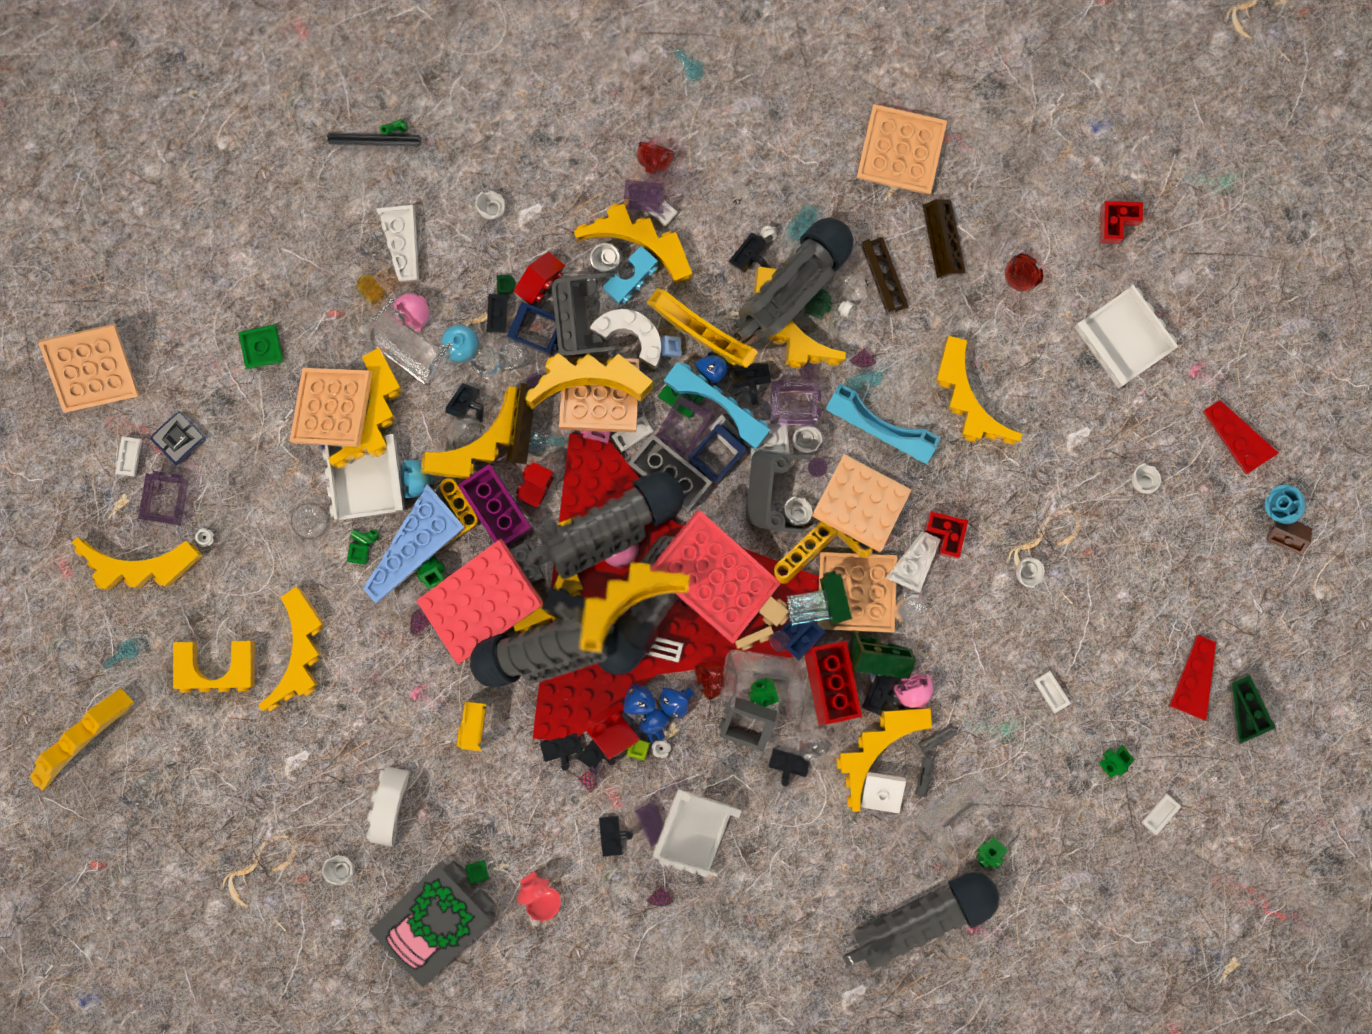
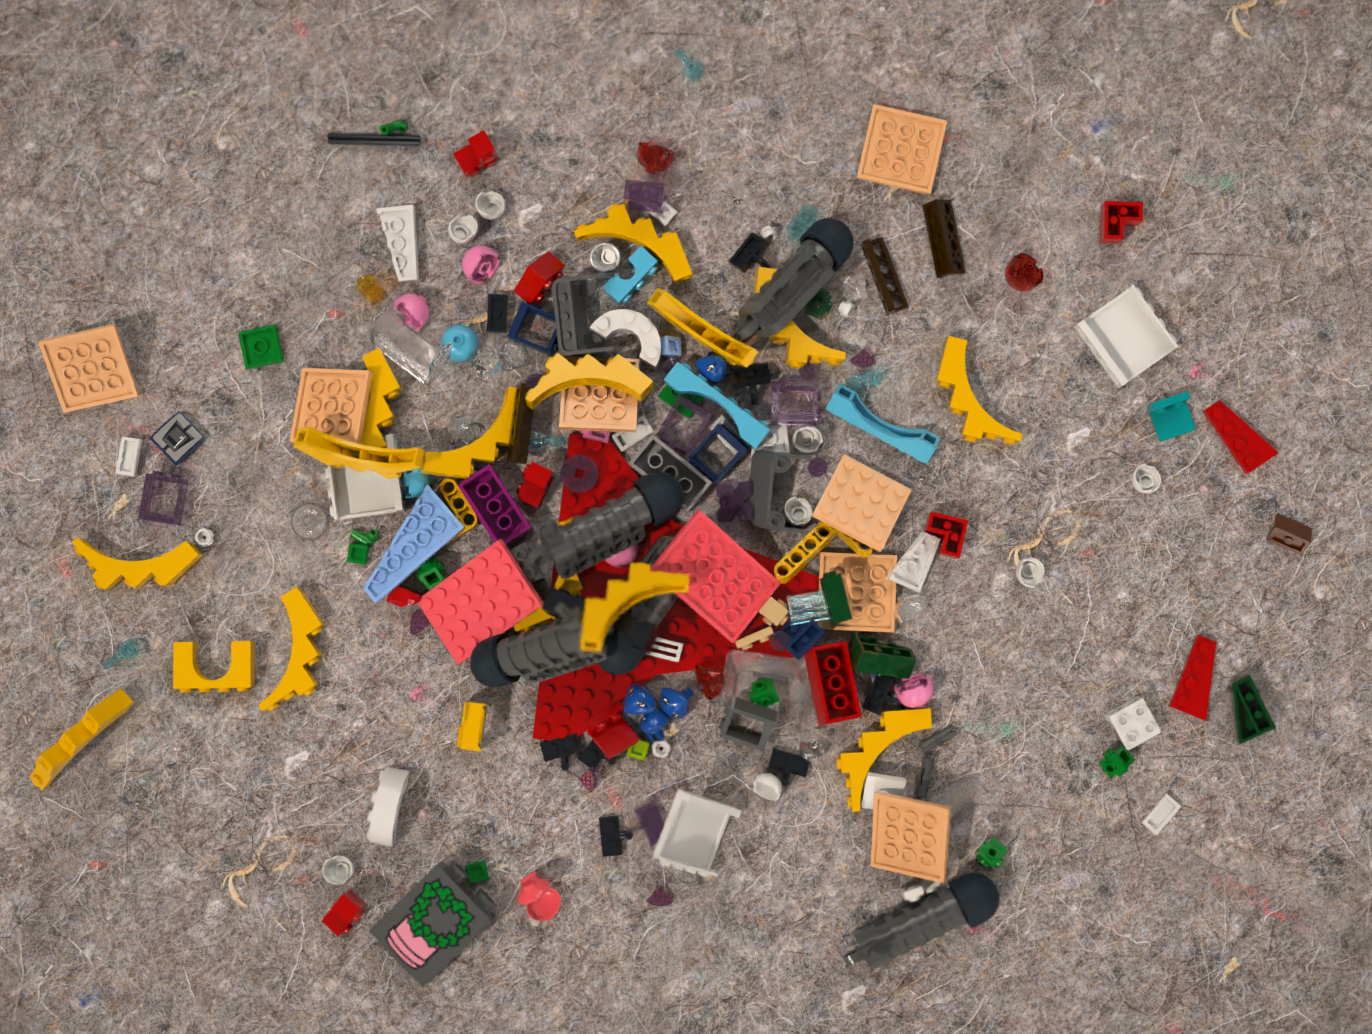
(344, 911): none -> red brick
(358, 457): none -> yellow arch
(403, 596): none -> red rock
(463, 229): none -> white hair
(463, 401): black plate -> none
(476, 155): none -> red brick
(480, 263): none -> bright pink cylinder
(505, 284): dark green tile -> none
(582, 463): none -> plate
(669, 364): none -> clear purple tile
(734, 502): none -> clear purple plant
(768, 786): none -> white hair
(910, 836): none -> light nougat plate
(913, 891): none -> white plate
(1052, 692): white tile -> none
(1133, 722): none -> white bracket
(1171, 416): none -> teal bracket
(1285, 504): medium azure cylinder -> none

